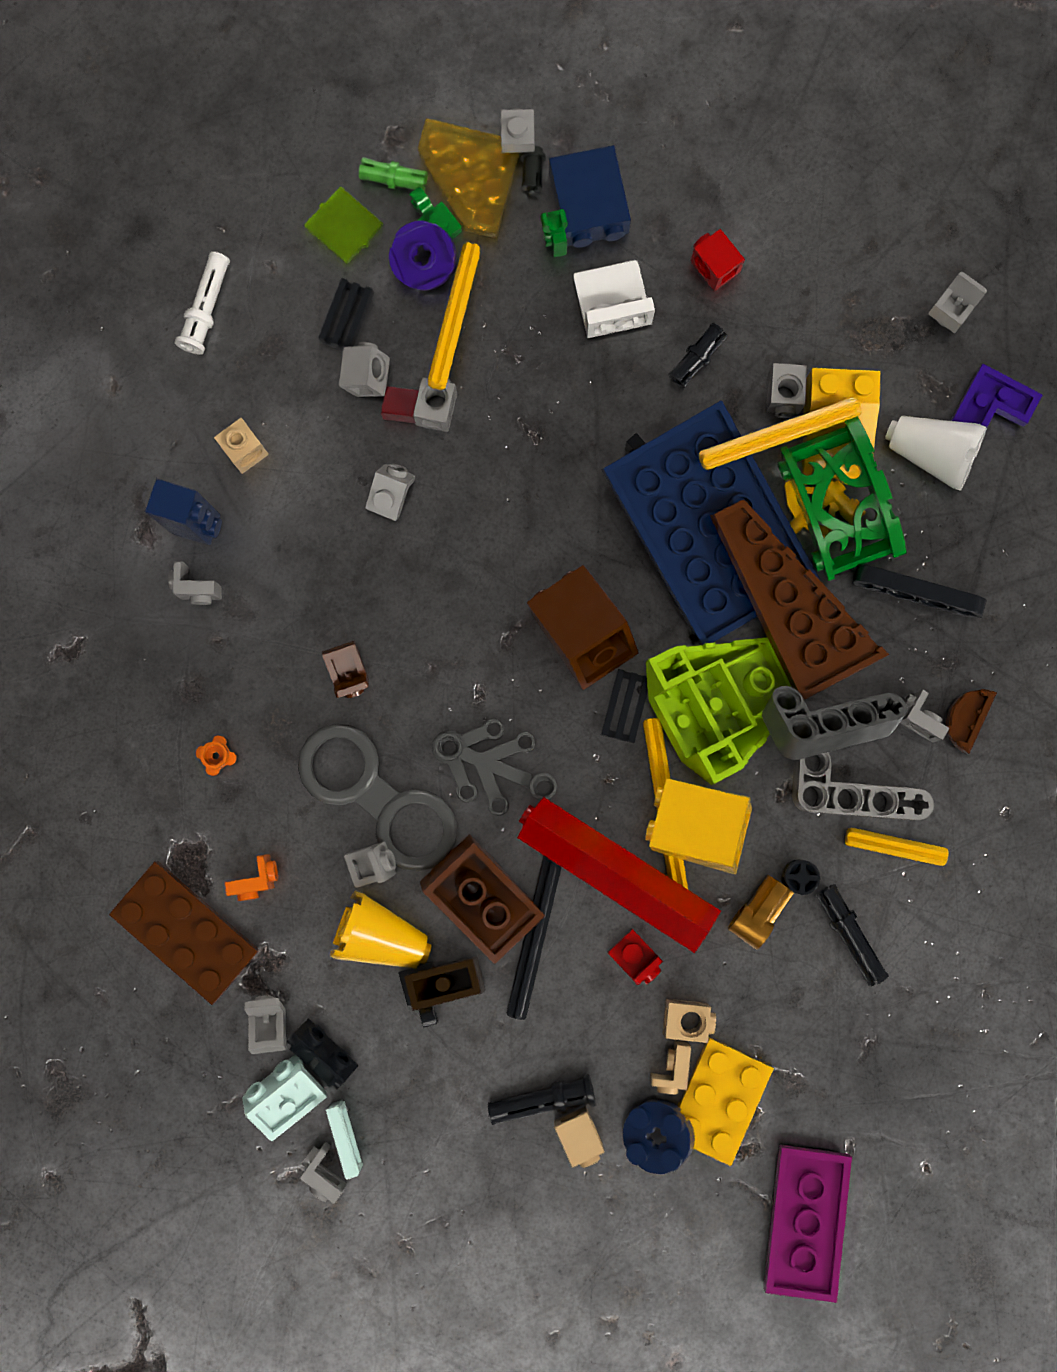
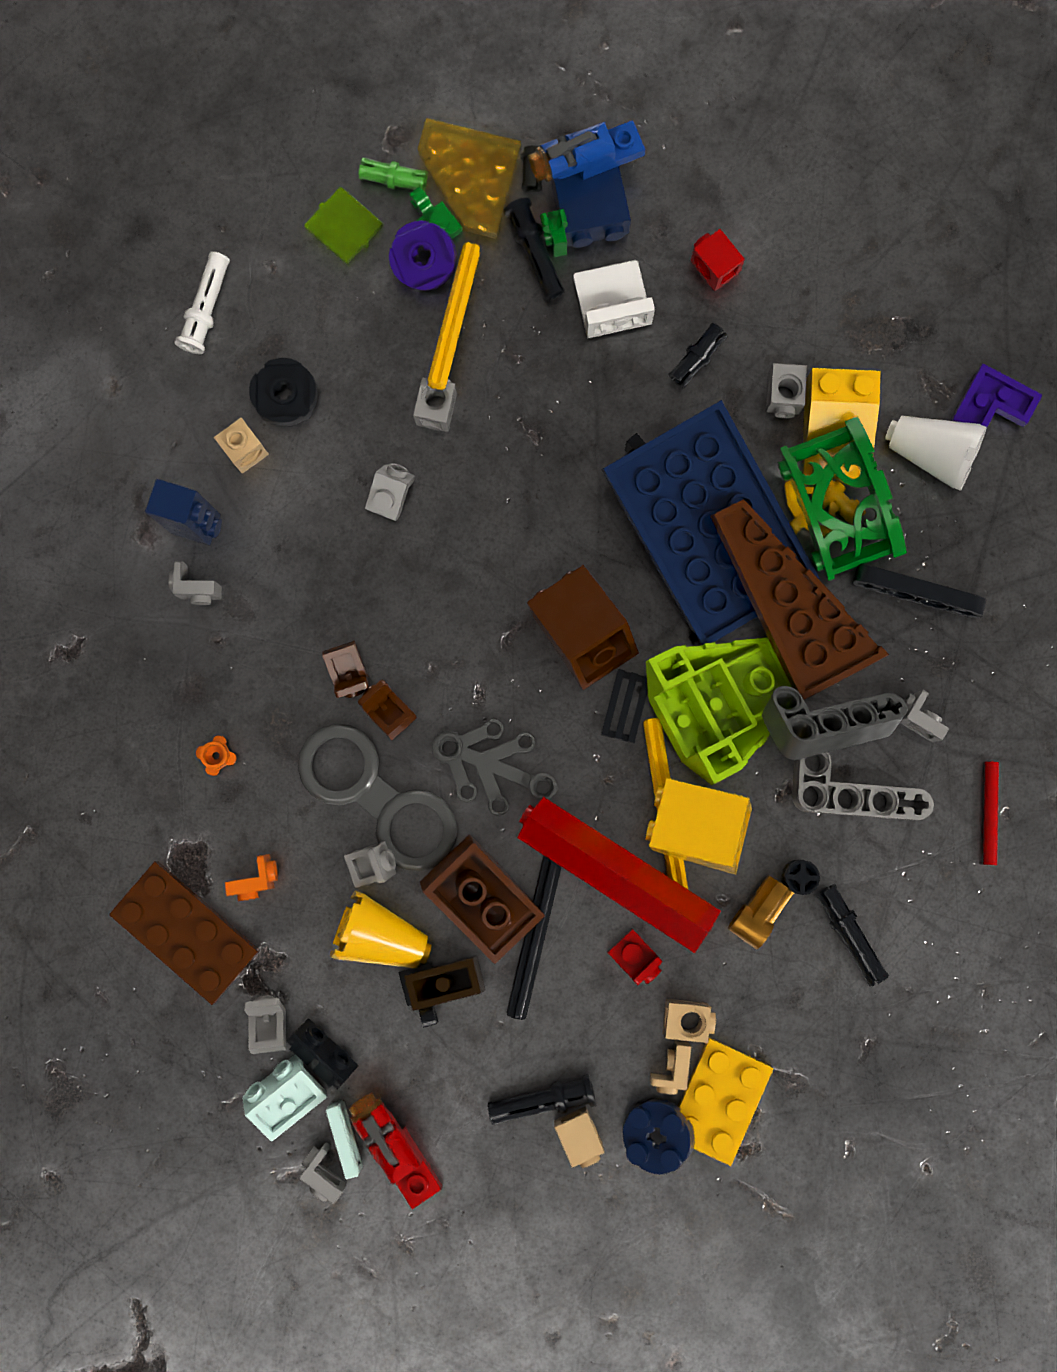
(270, 379): none -> black plate
(354, 289): black tile -> none
(364, 370): light grey brick -> none
(386, 709): none -> reddish brown bracket
(394, 1150): none -> red plate
(399, 404): dark red slope -> none
(517, 130): light grey bracket -> none
(529, 235): none -> black pin
(587, 152): none -> blue plate
(779, 433): yellow axle -> none
(807, 1223): magenta plate -> none
(896, 846): yellow axle -> none
(957, 302): light grey bracket -> none
(967, 717): reddish brown plate -> none
(990, 831): none -> red bar

